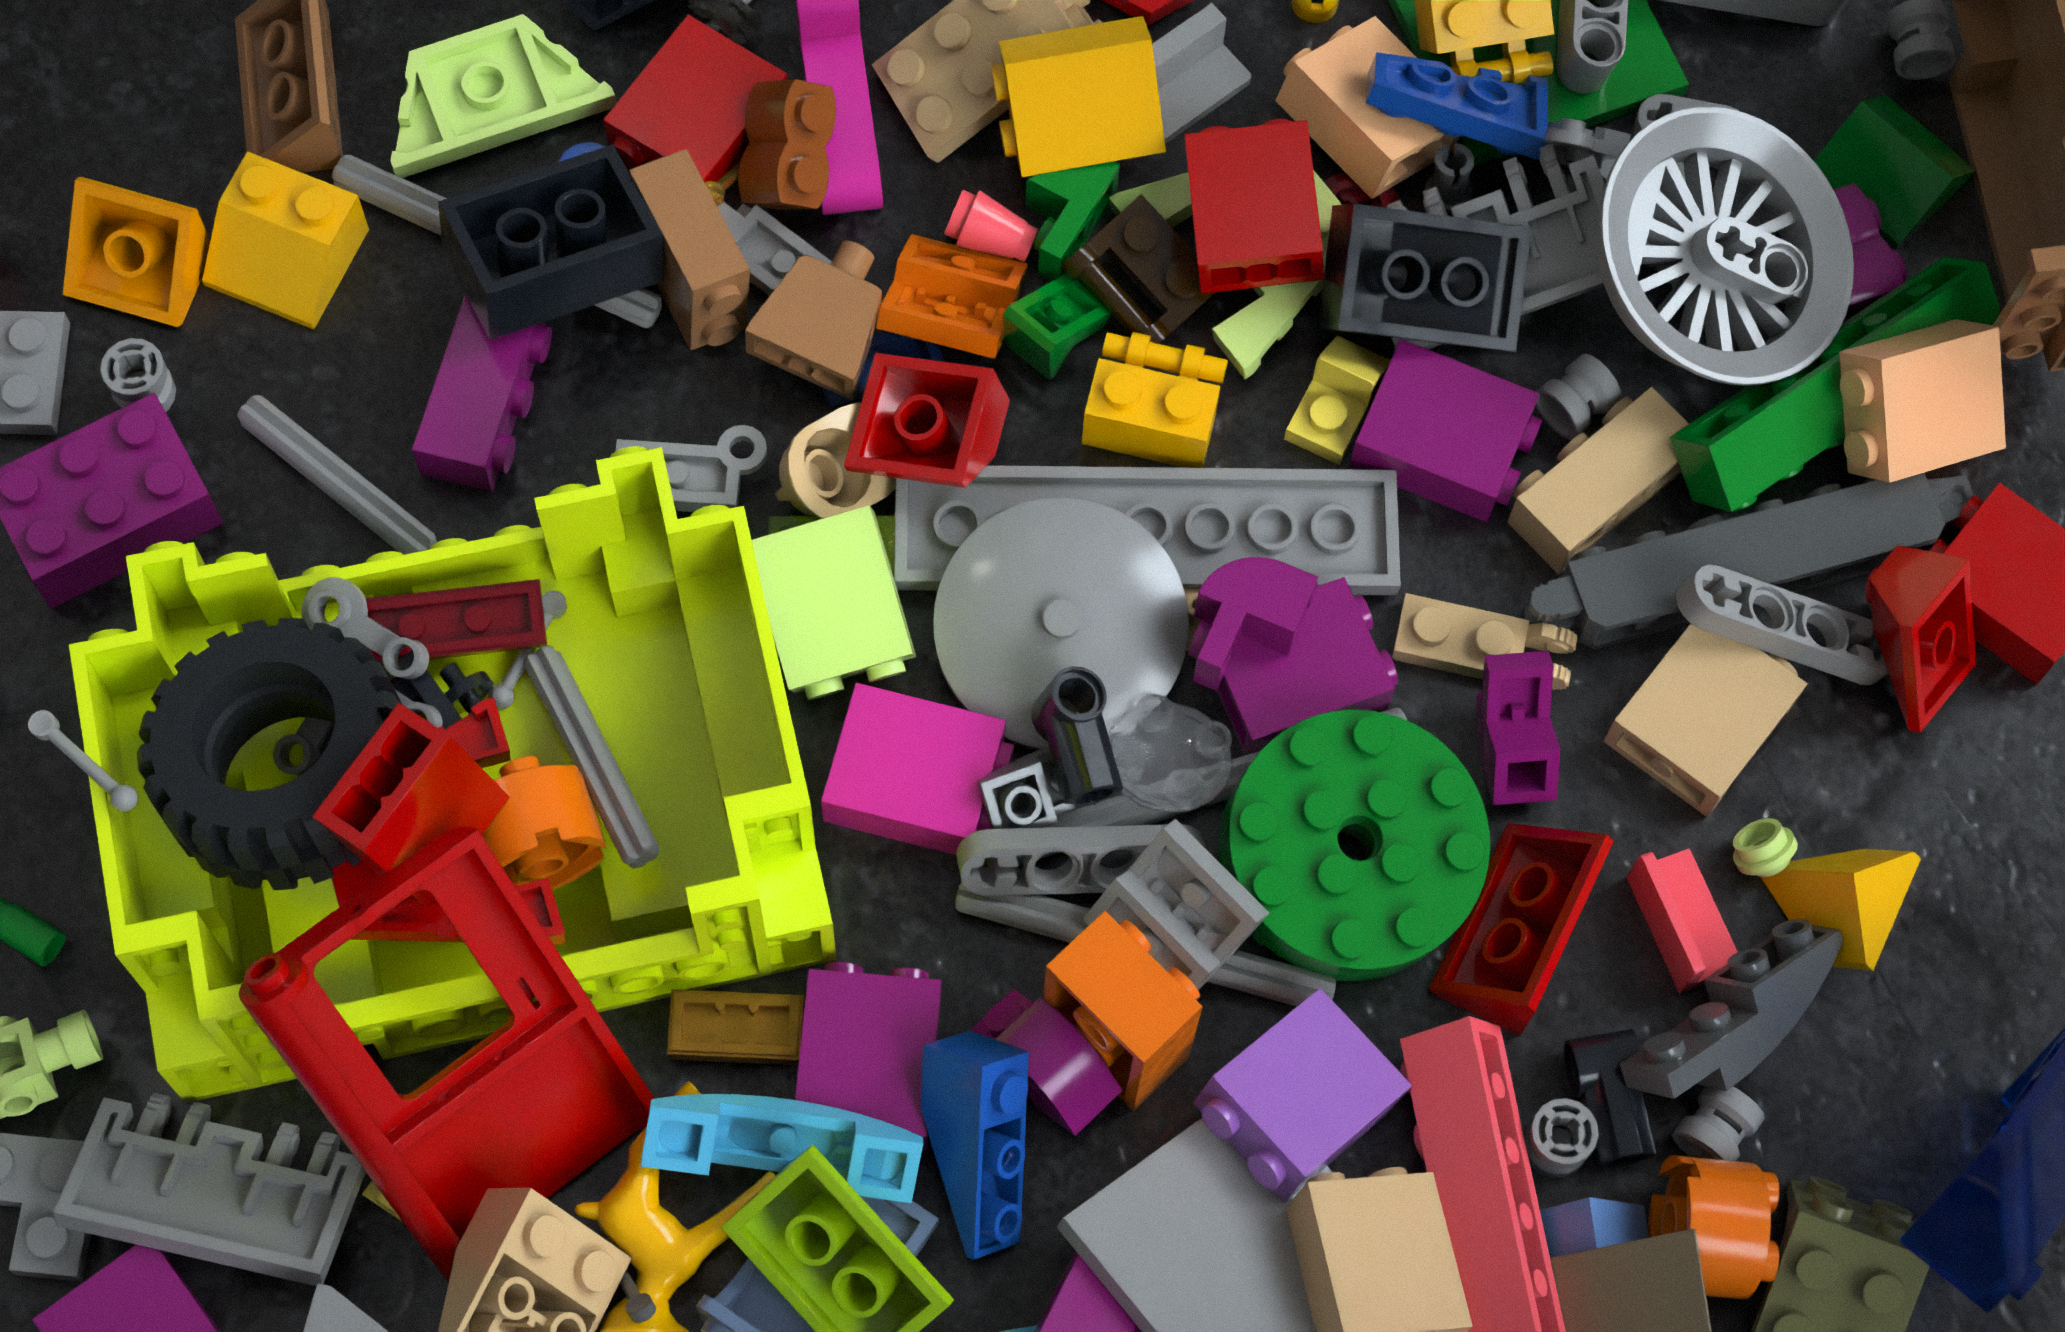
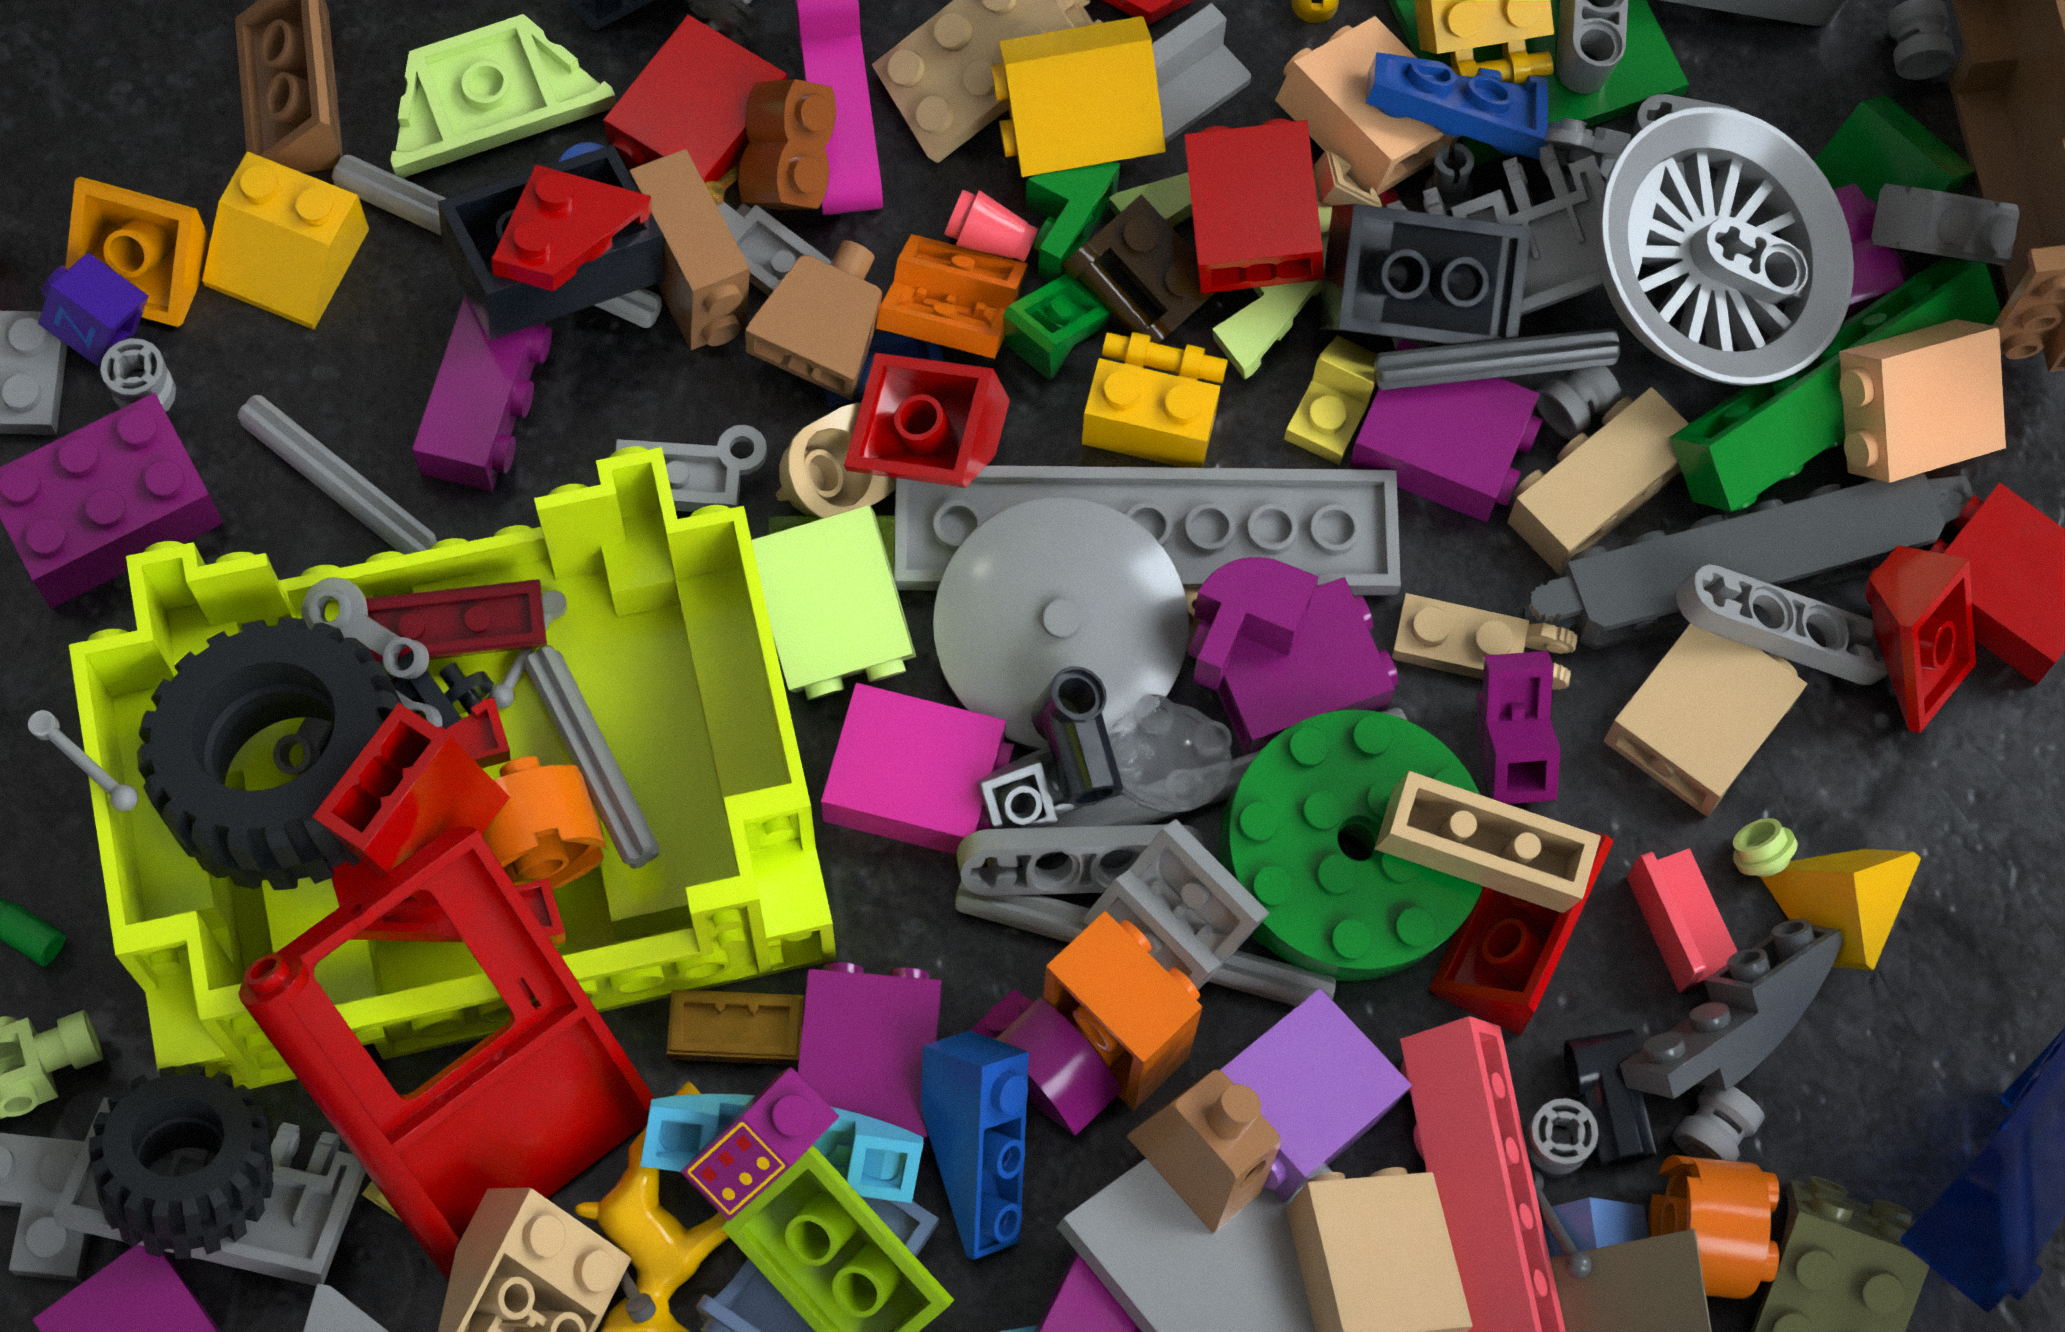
(91, 307): none -> dark purple brick
(174, 1115): none -> black tyre
(562, 225): none -> red wing
(759, 1143): none -> magenta slope
(1211, 1147): none -> medium nougat torso
(1337, 186): none -> tan tile
(1487, 842): none -> tan brick
(1496, 358): none -> dark grey axle
(1577, 1263): none -> dark grey hinge
(1945, 224): none -> light grey brick

